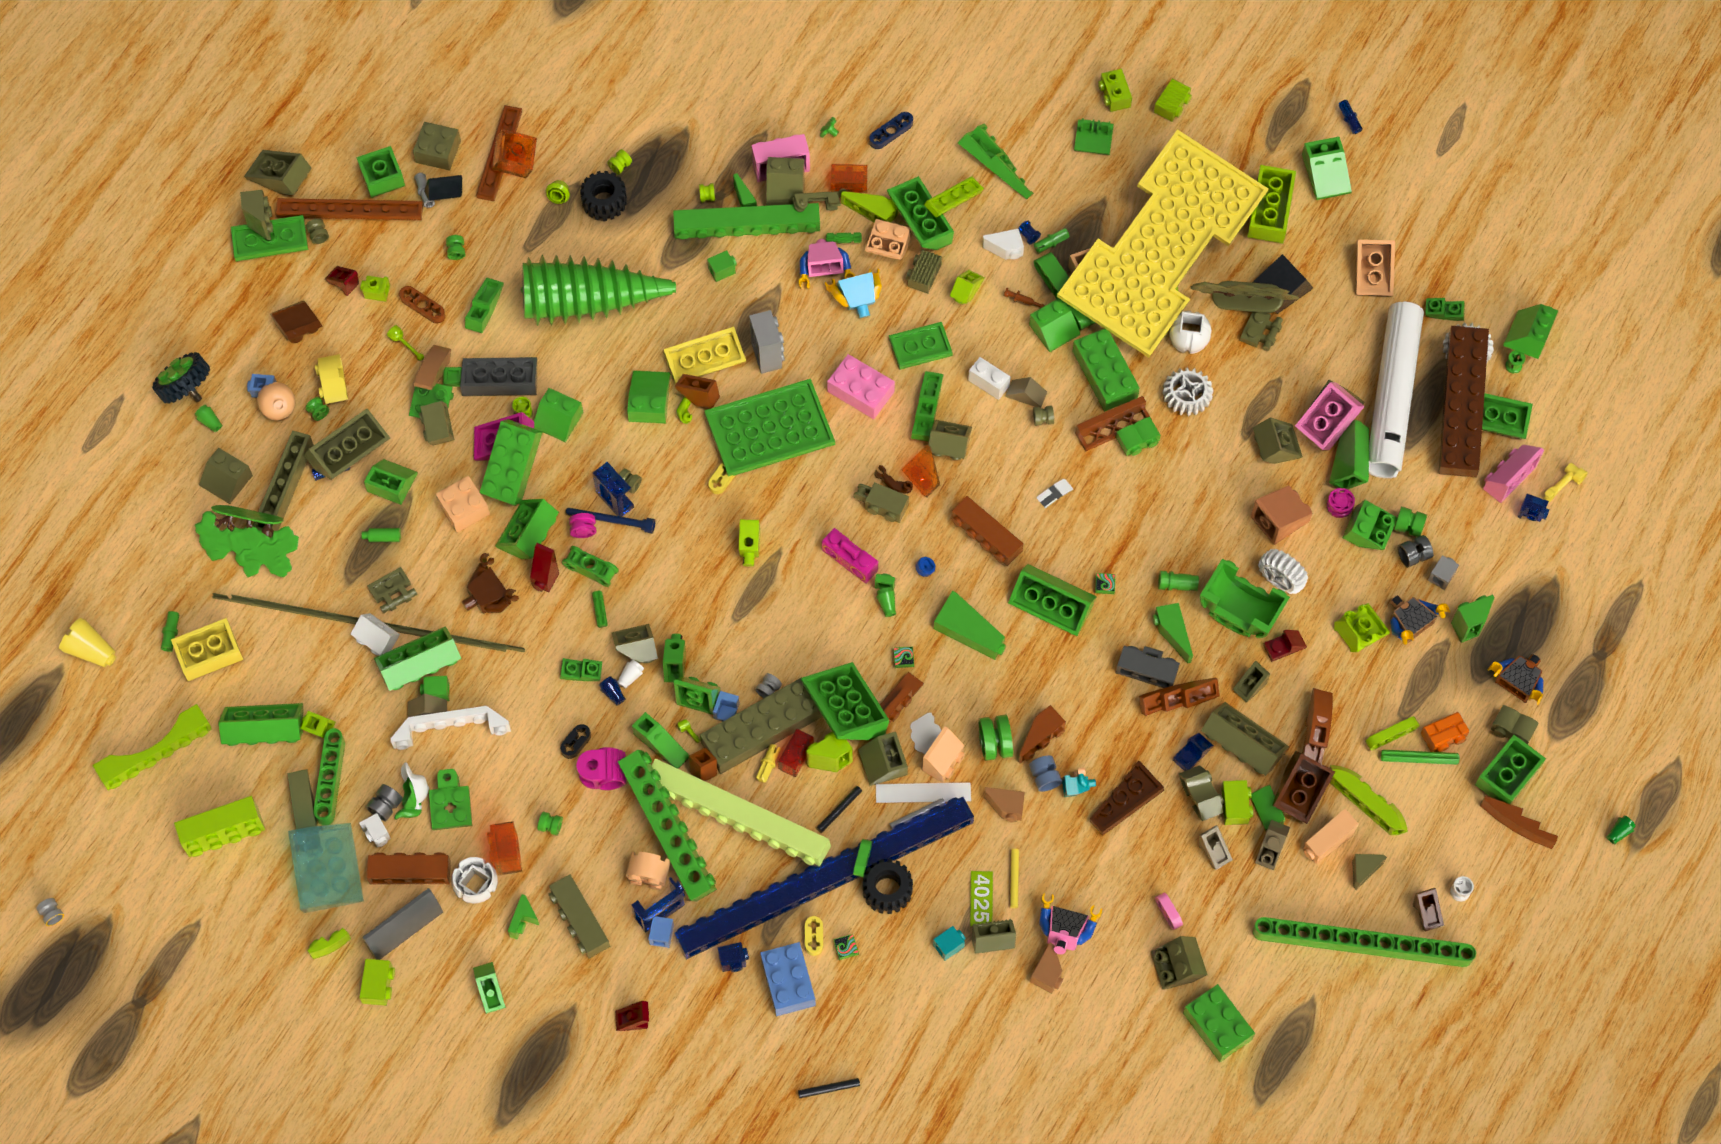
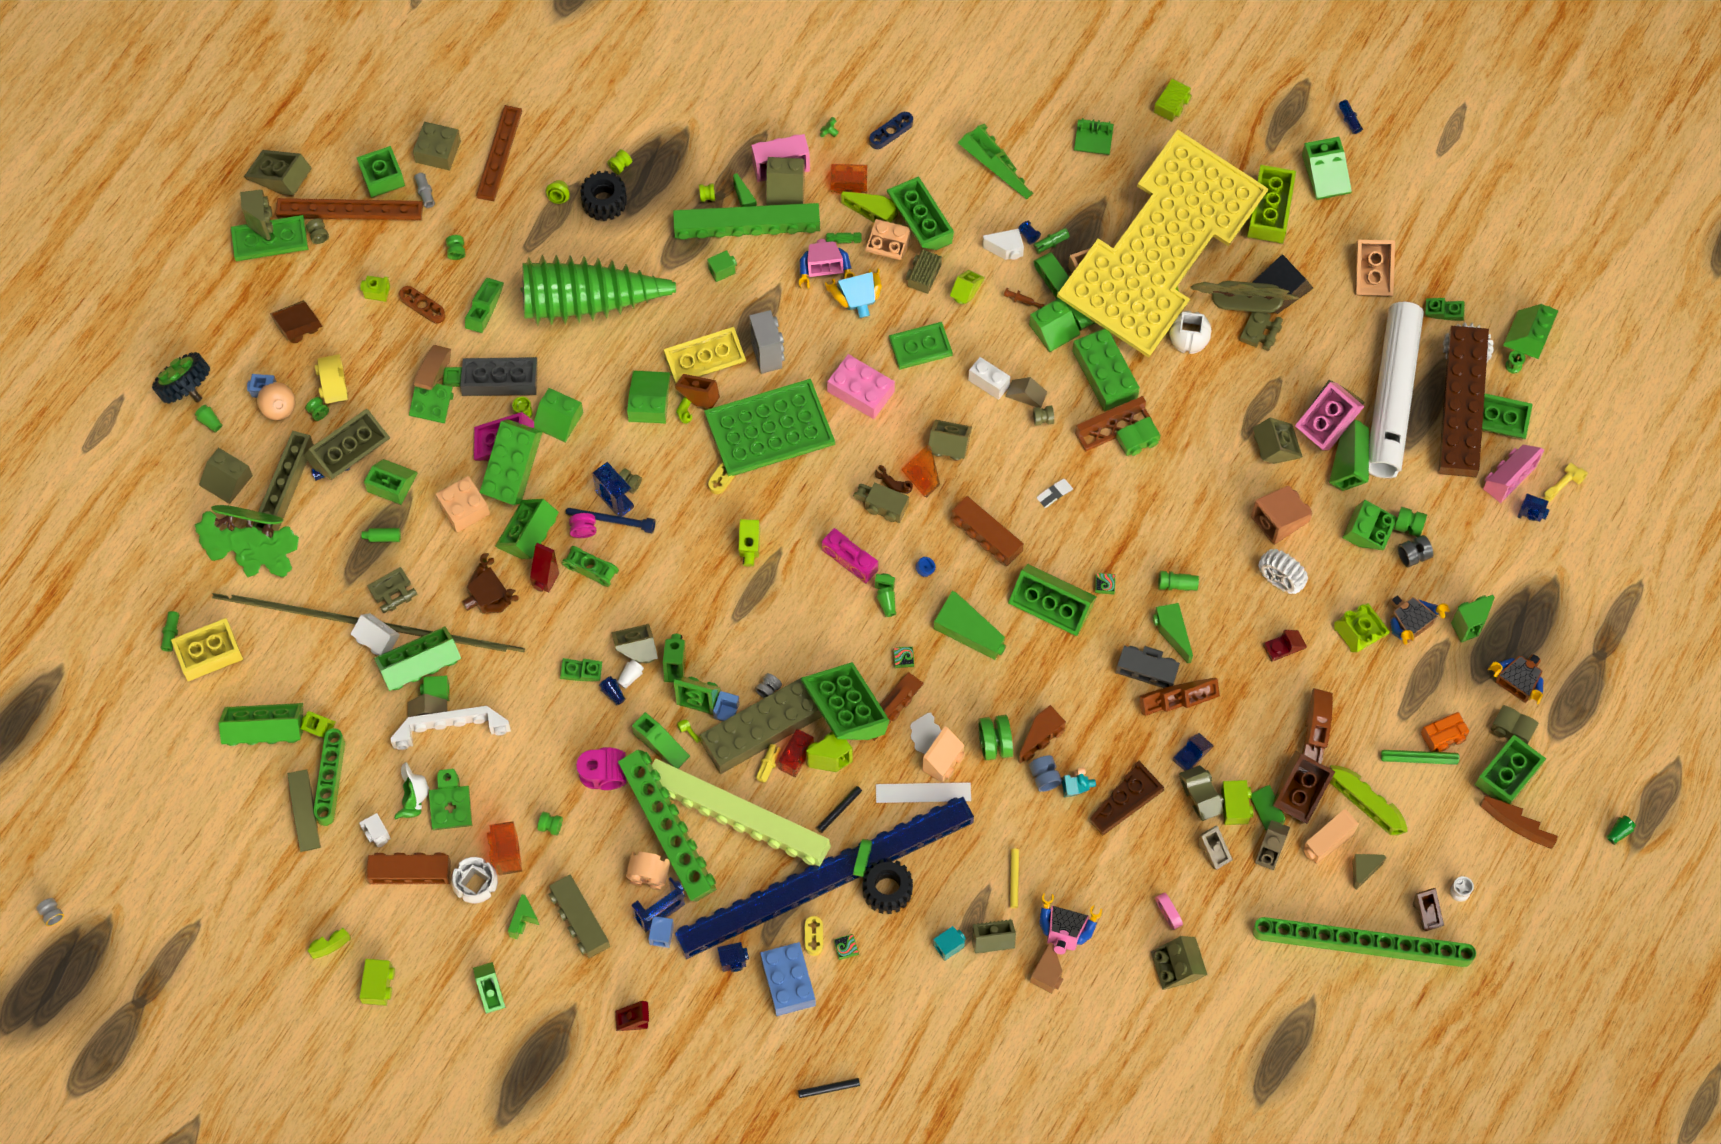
(87, 644): light yellow cone -> none
(117, 769): lime arch -> none
(219, 826): lime brick -> none
(325, 867): clear light blue slope -> none
(343, 277): dark red slope -> none
(384, 802): flat silver wheel -> none
(396, 334): lime hinge -> none
(403, 924): dark grey slope -> none
(436, 423): olive brick -> none
(444, 187): black slope -> none
(514, 153): clear orange brick -> none
(572, 738): black beam -> none
(599, 609): bright green axle -> none
(703, 765): dark orange brick -> none
(831, 199): olive piece -> none
(883, 759): olive slope -> none
(923, 811): light grey bar -> none
(927, 406): bright green slope -> none
(953, 196): lime tile -> none
(981, 897): lime sticker -> none
(1006, 803): medium nougat slope -> none
(1115, 90): lime brick -> none
(1190, 383): white gear -> none
(1218, 1023): bright green brick -> none
(1240, 604): bright green cylinder -> none
(1244, 738): olive slope -> none
(1252, 682): olive slope -> none
(1340, 503): dark pink wheel -> none
(1392, 733): lime beam -> none
(1443, 572): light grey brick -> none

